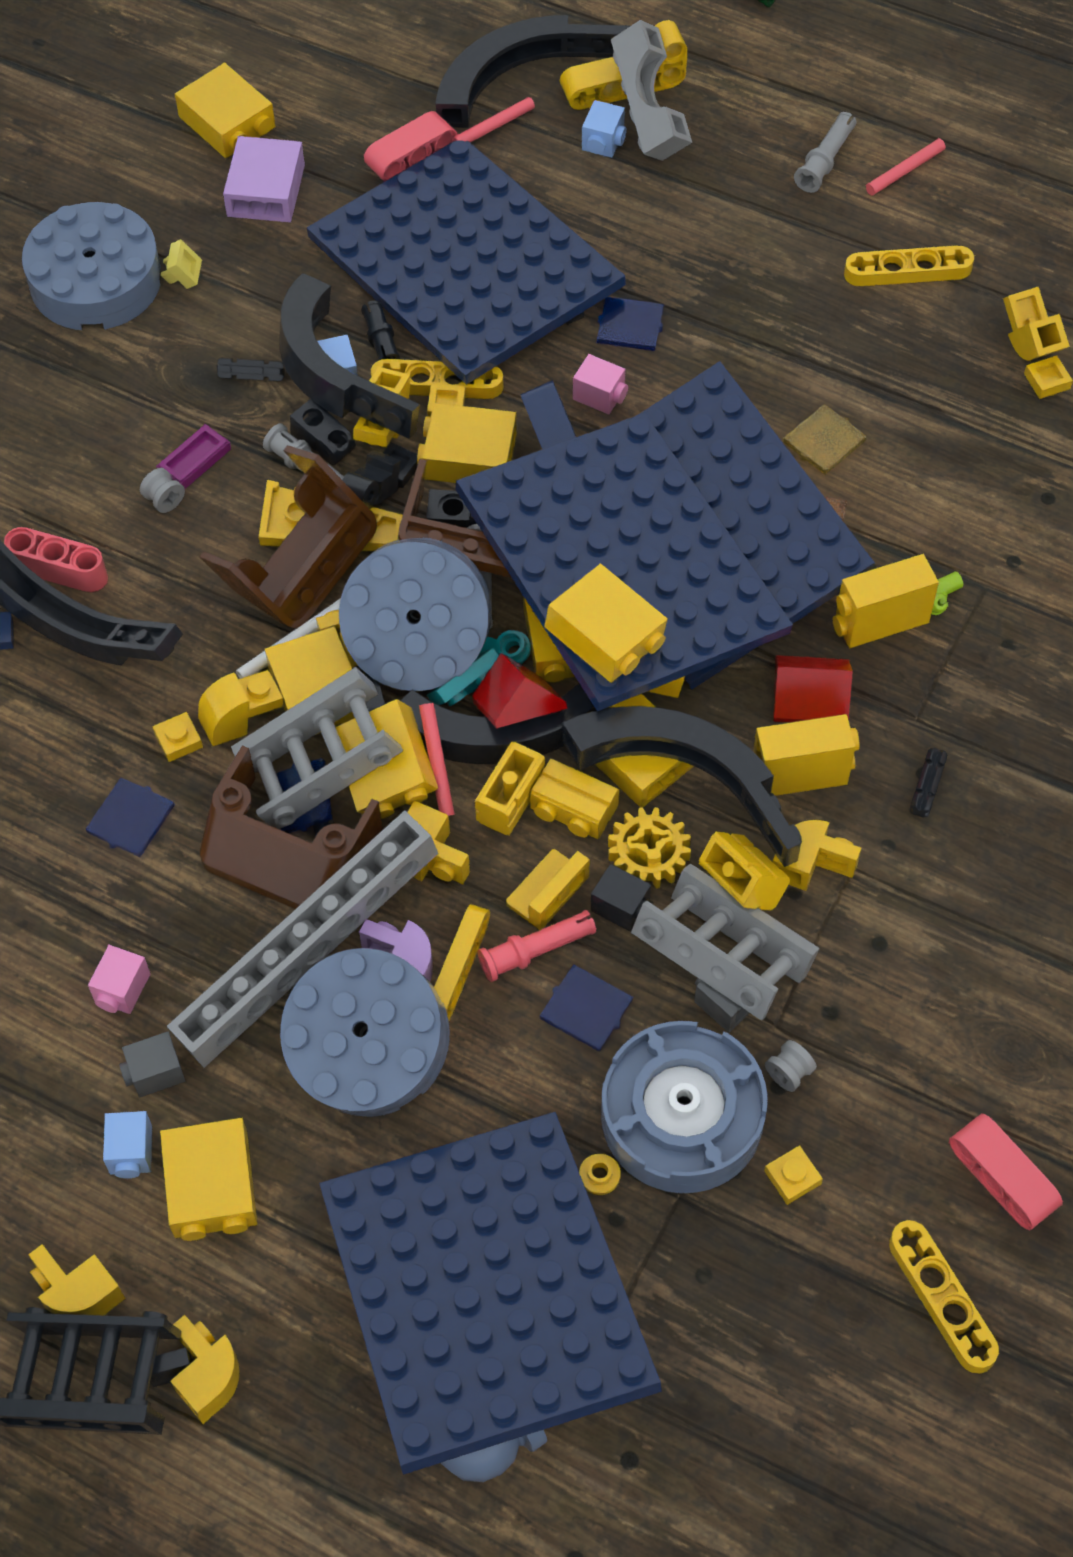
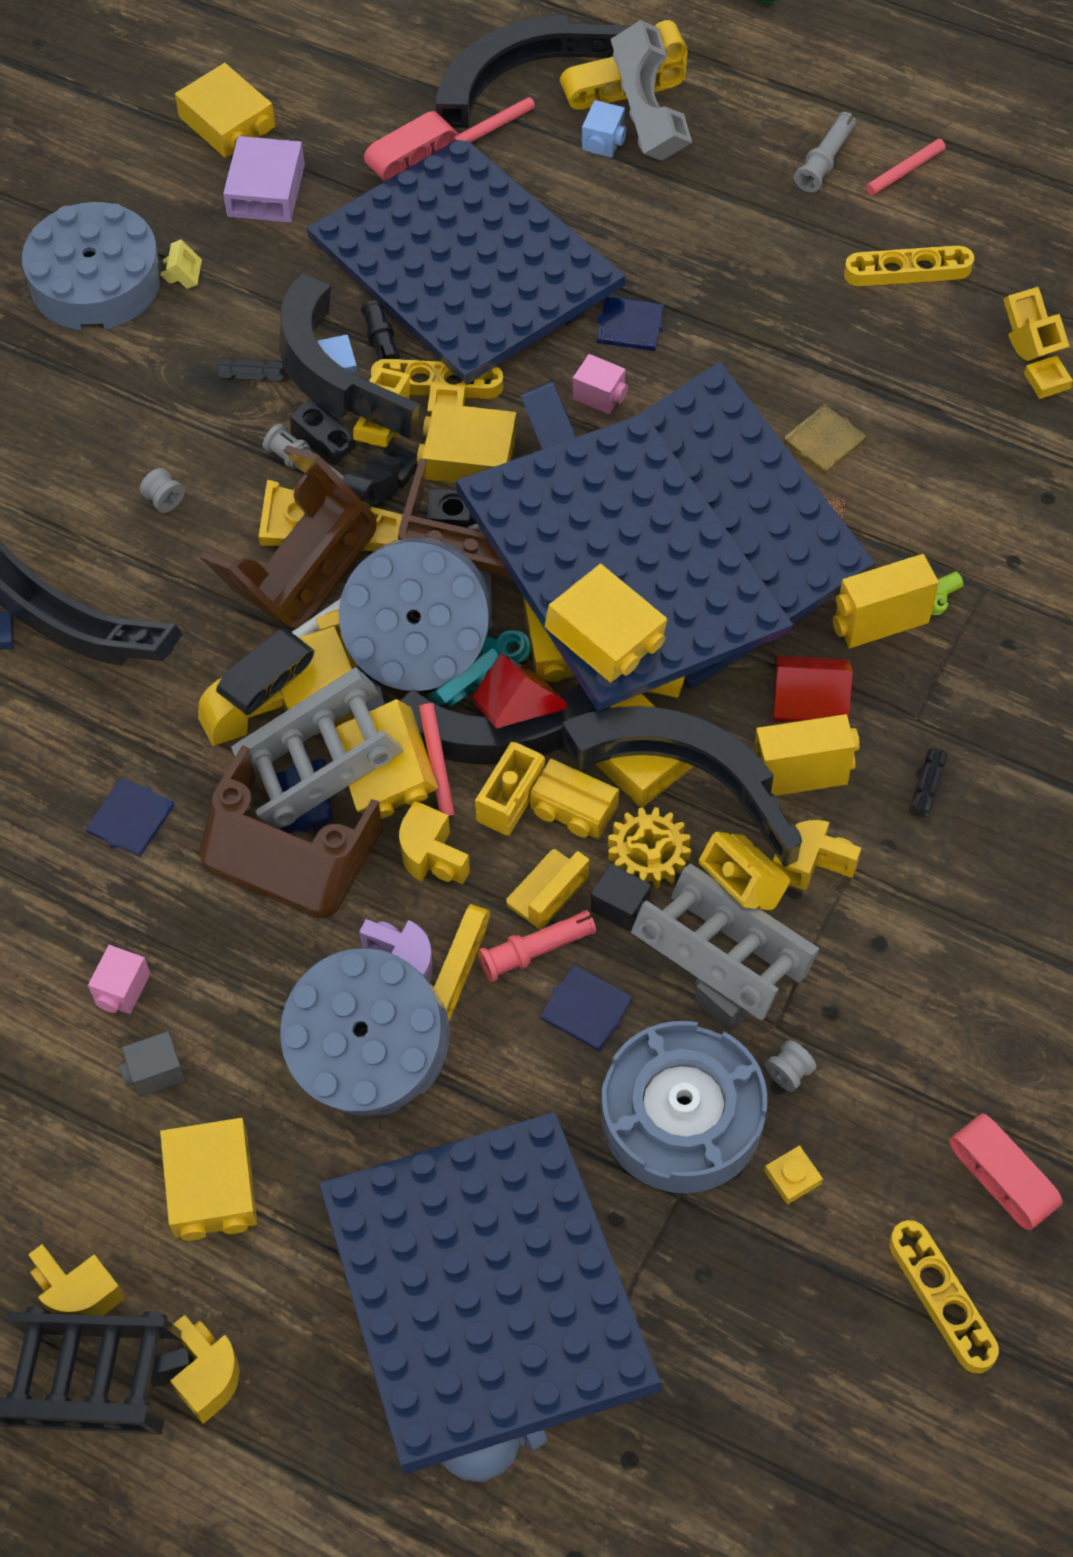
(58, 559): coral beam -> none
(127, 1143): light blue brick -> none
(177, 737): yellow plate -> none
(195, 455): magenta tile -> none
(265, 671): none -> black beam
(303, 939): light grey brick -> none
(604, 1185): yellow plate -> none

